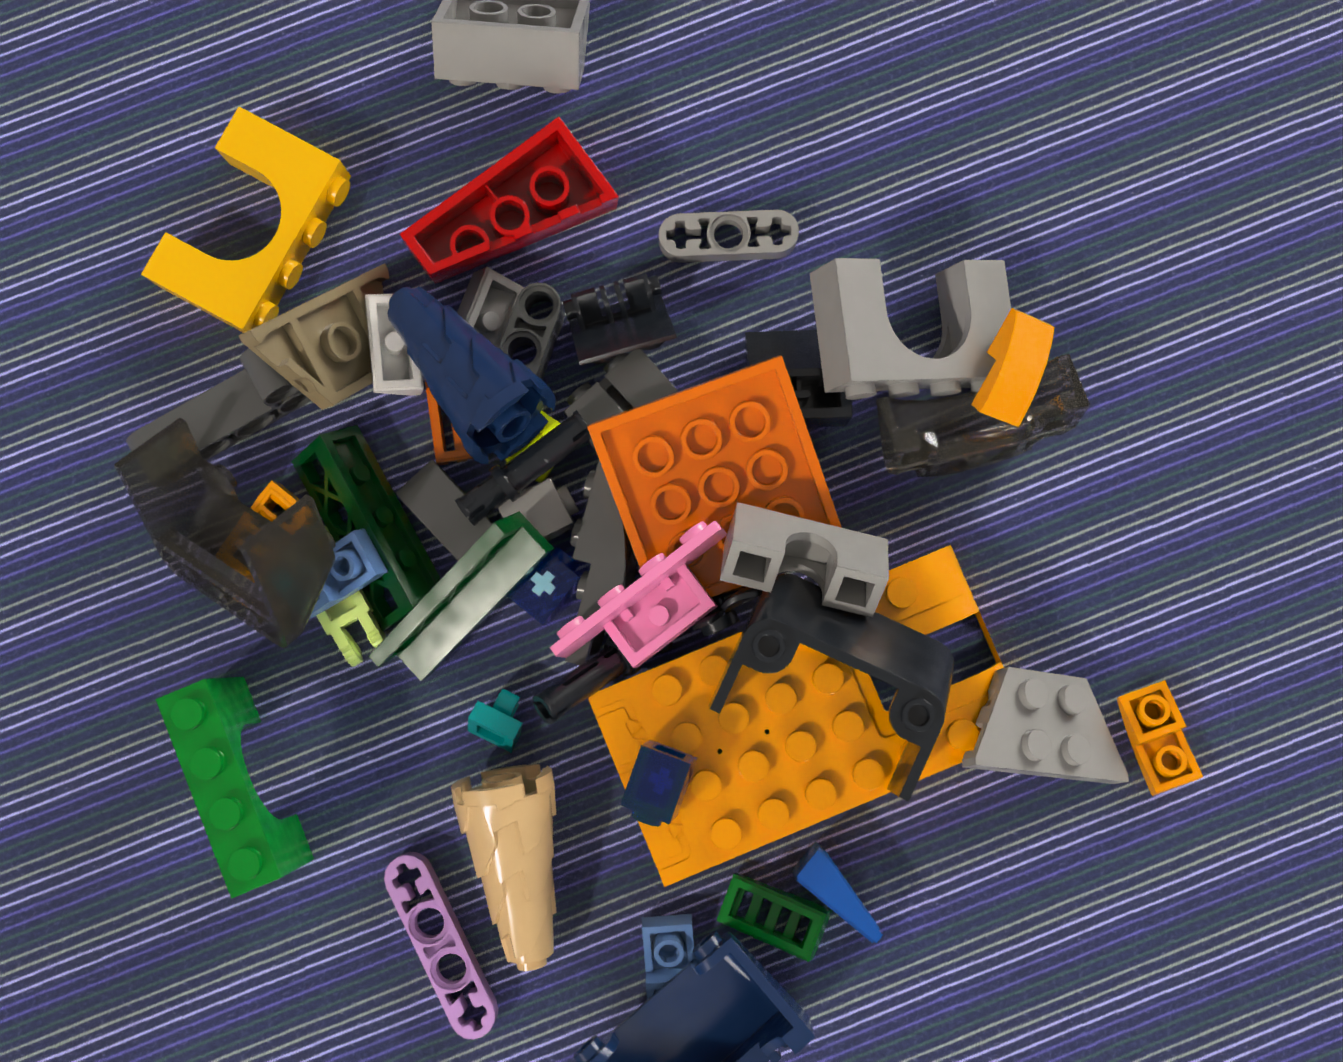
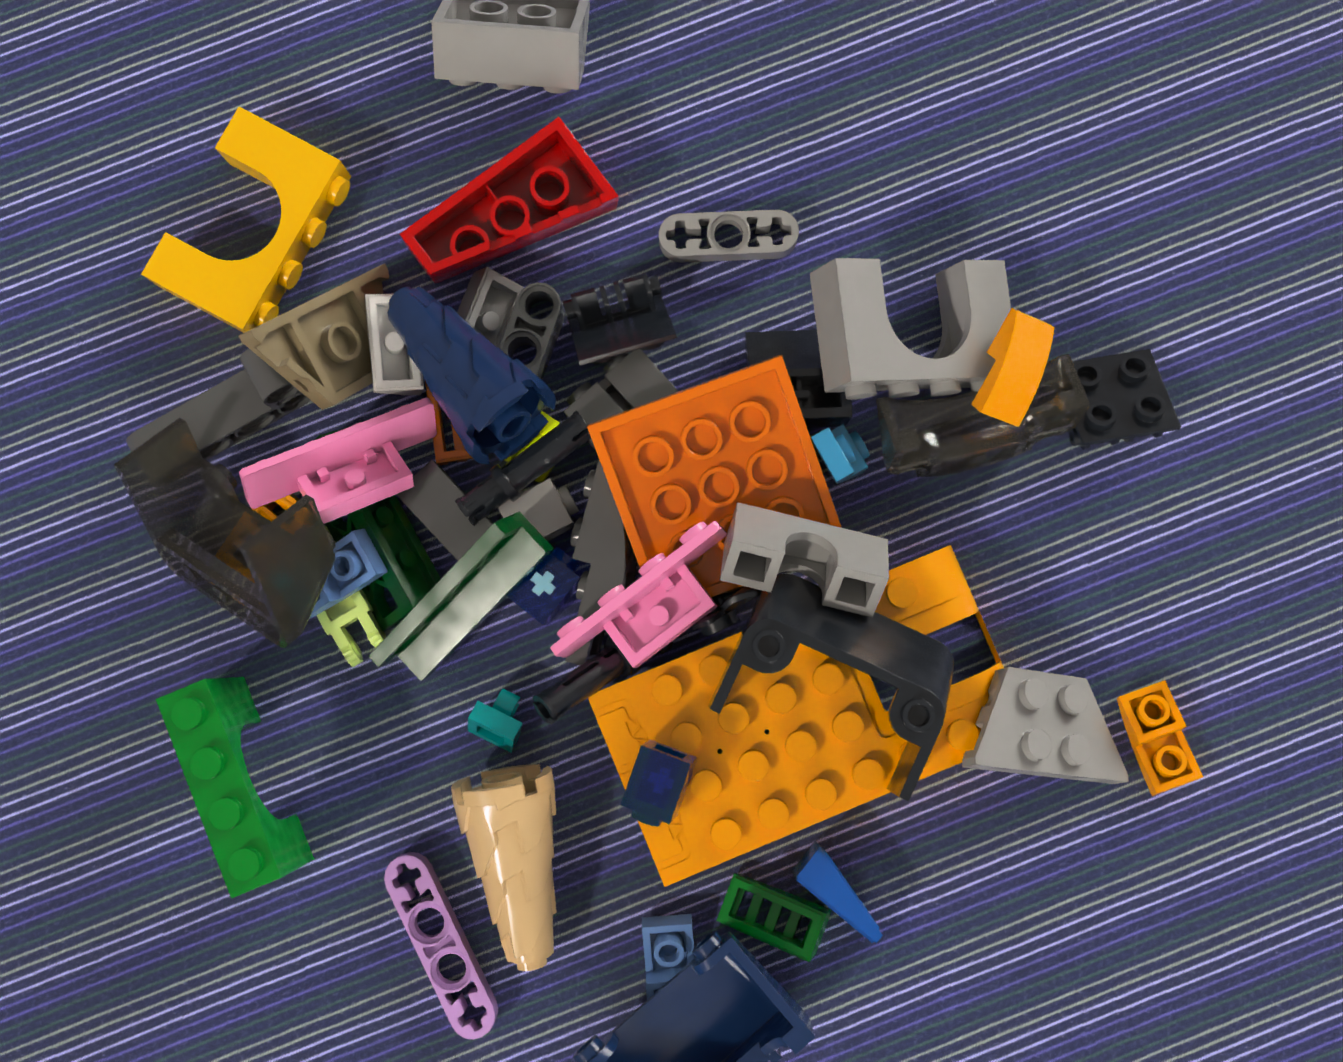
(345, 467): none -> bright pink bracket
(841, 452): none -> dark azure slope
(1124, 400): none -> black hinge

